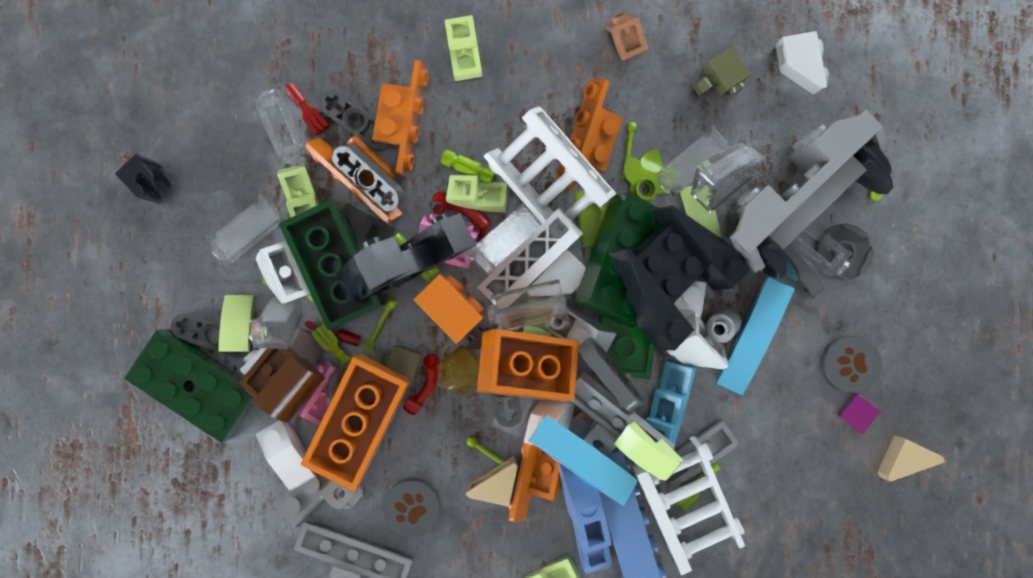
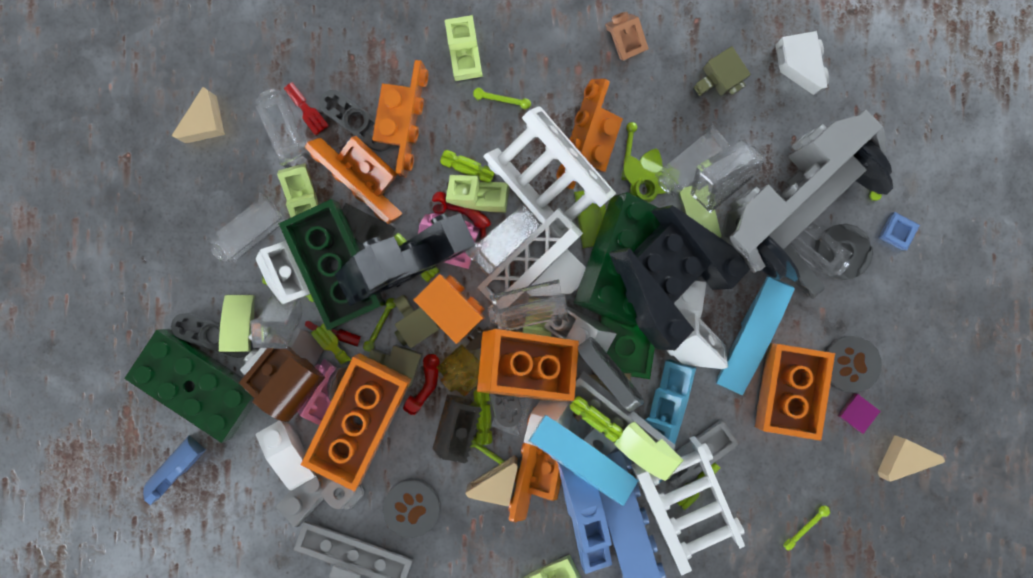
(141, 176): black hinge -> none
(176, 465): none -> medium blue slope
(201, 119): none -> tan slope
(356, 177): dark grey beam -> none
(415, 325): none -> olive brick
(456, 429): none -> clear smoke brick
(479, 94): none -> lime hinge
(484, 435): none -> lime axle
(596, 419): none -> lime axle
(724, 325): light grey brick -> none
(794, 391): none -> orange brick
(824, 511): none -> lime hinge
(899, 231): none -> medium blue tile

